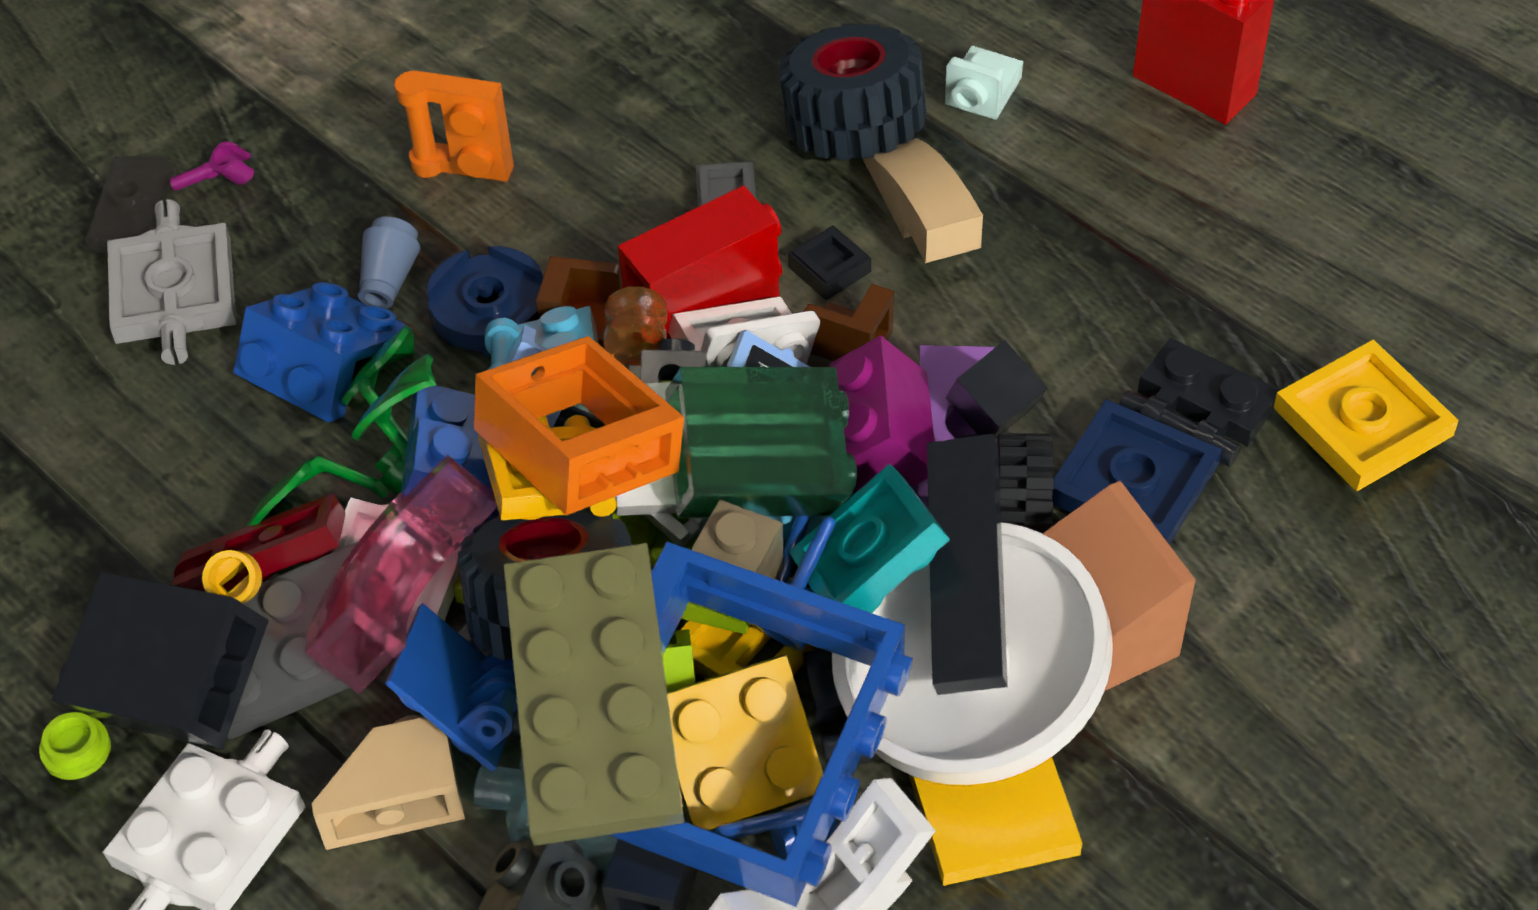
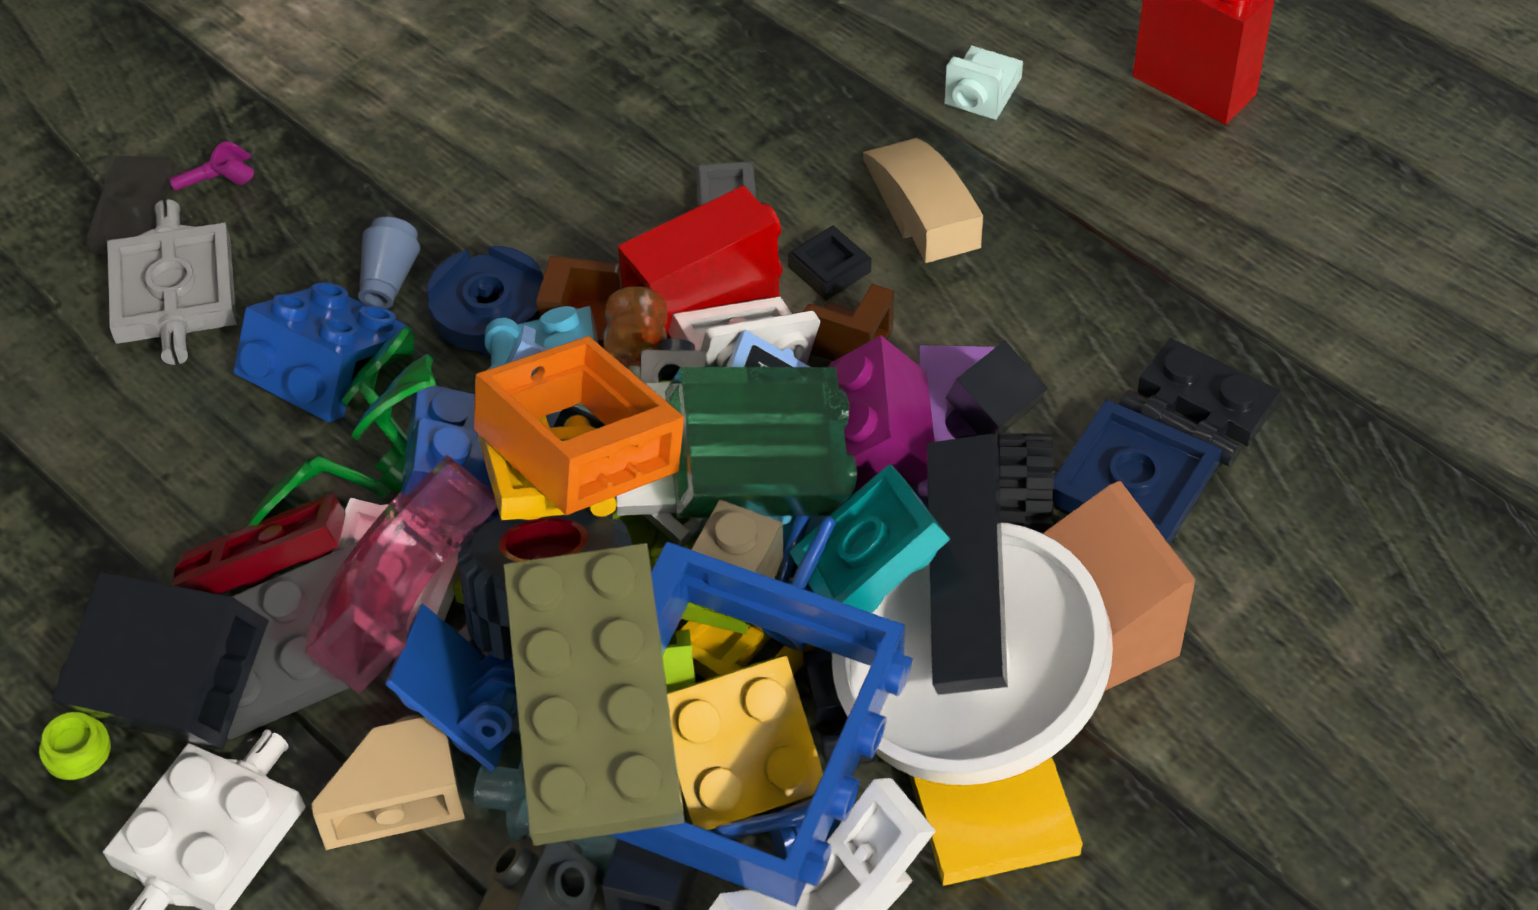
(224, 567): yellow hinge -> none
(472, 122): orange plate -> none
(853, 91): black wheel -> none
(1365, 414): yellow plate -> none

